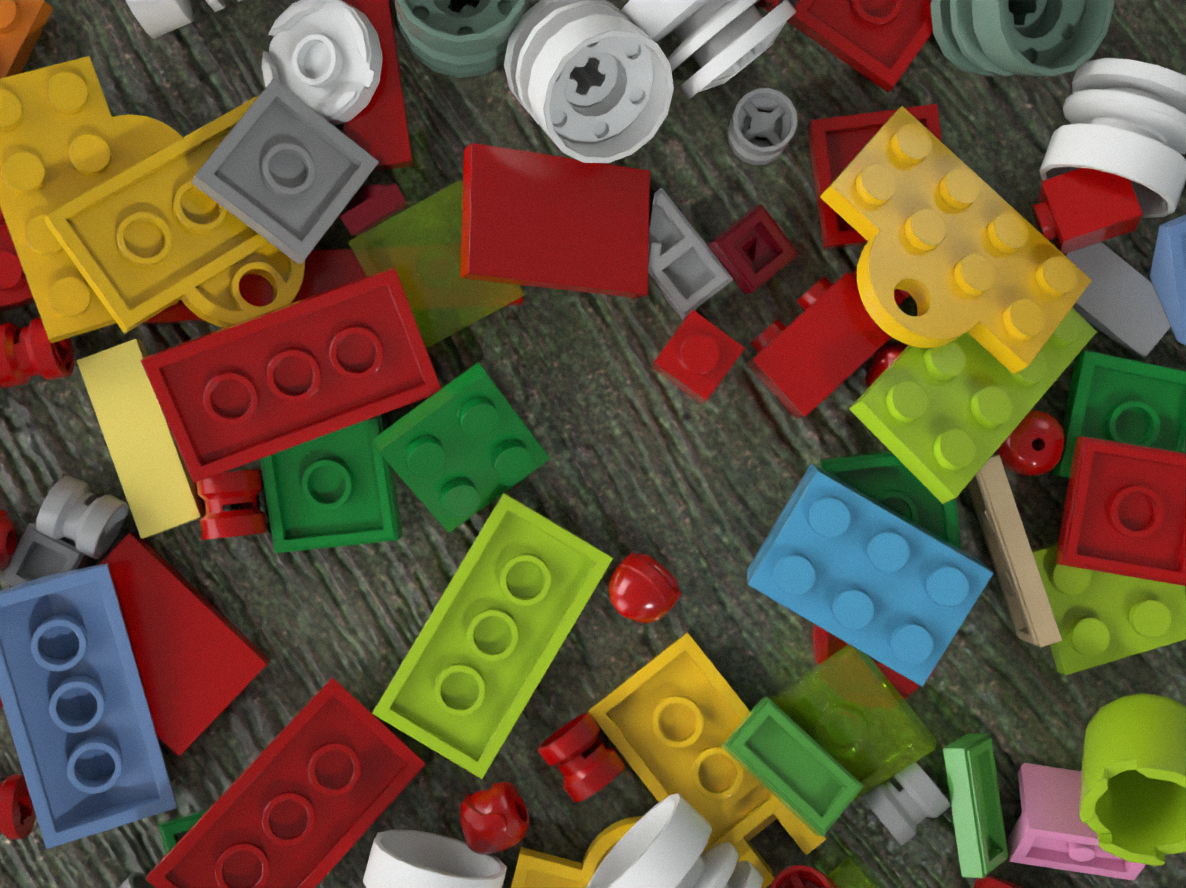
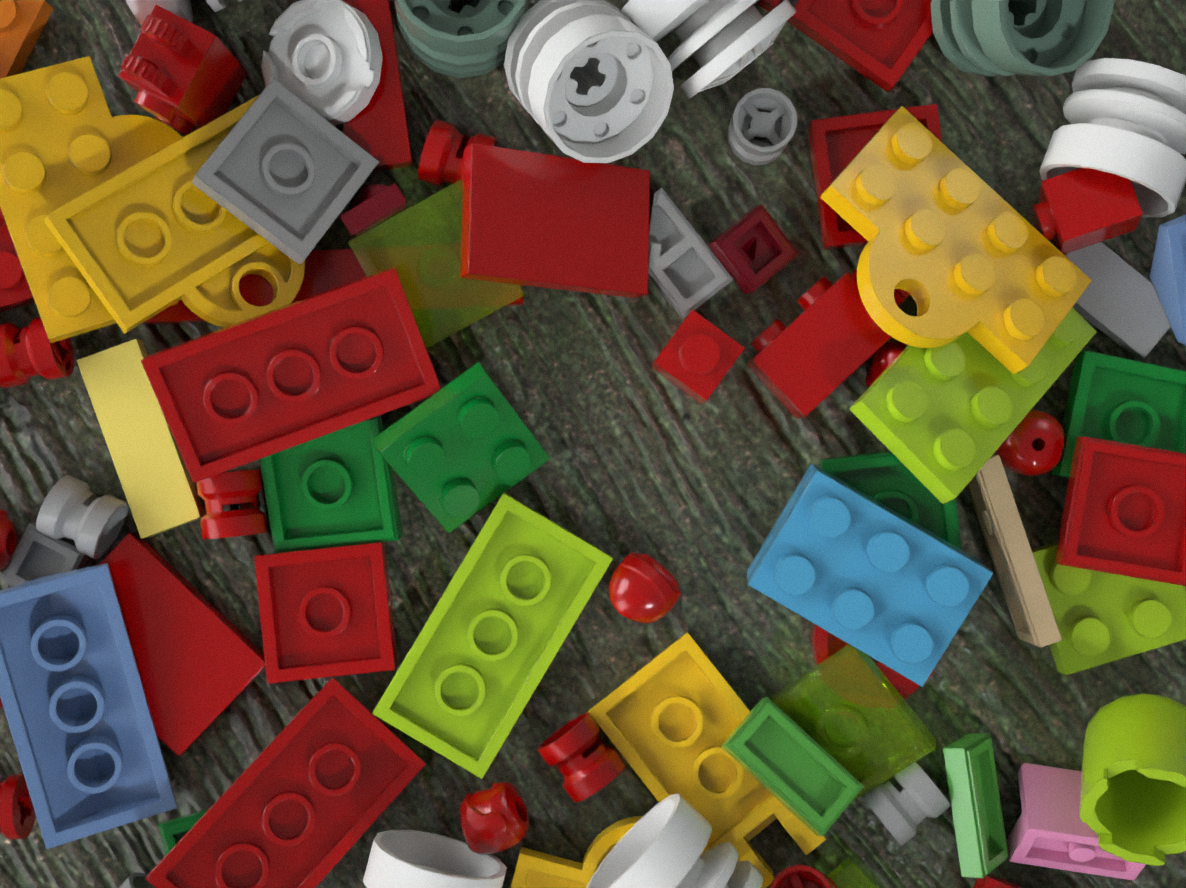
(181, 72): none -> red hinge
(326, 612): none -> red plate
(444, 153): none -> red wheel

